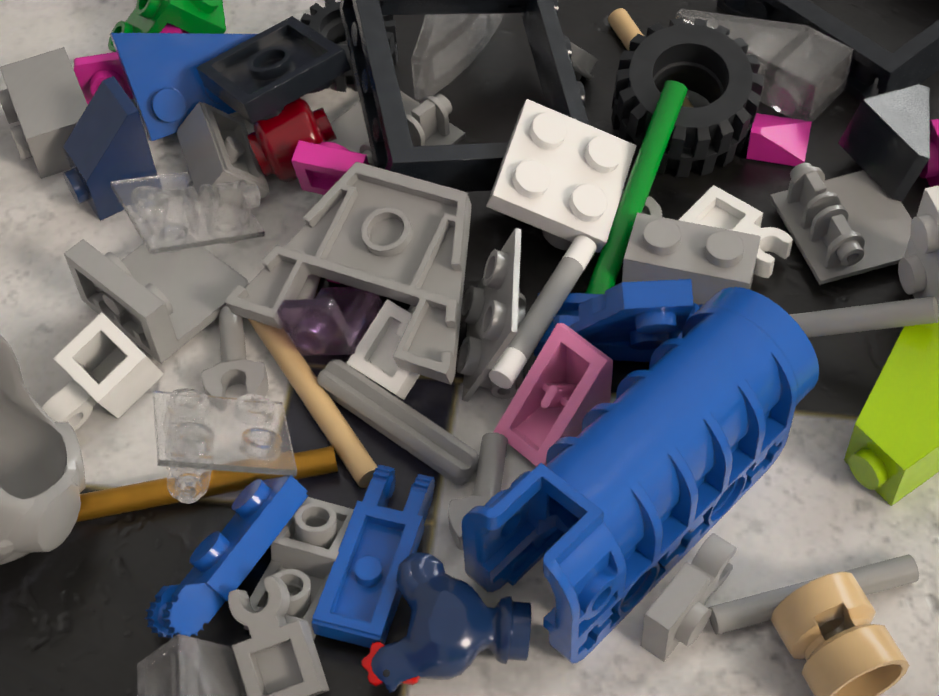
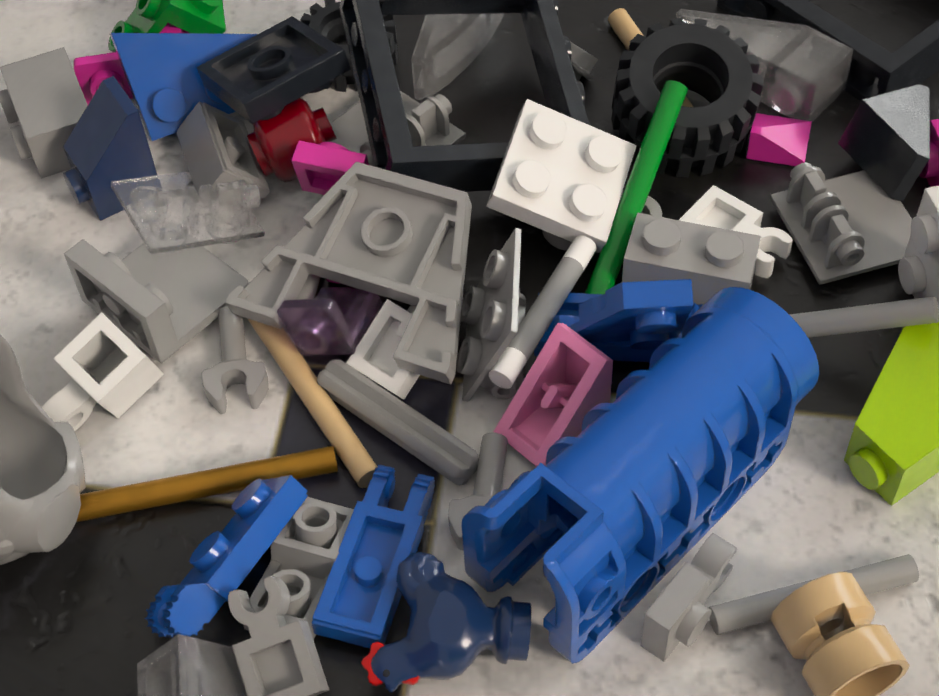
(220, 434): clear hinge -> none

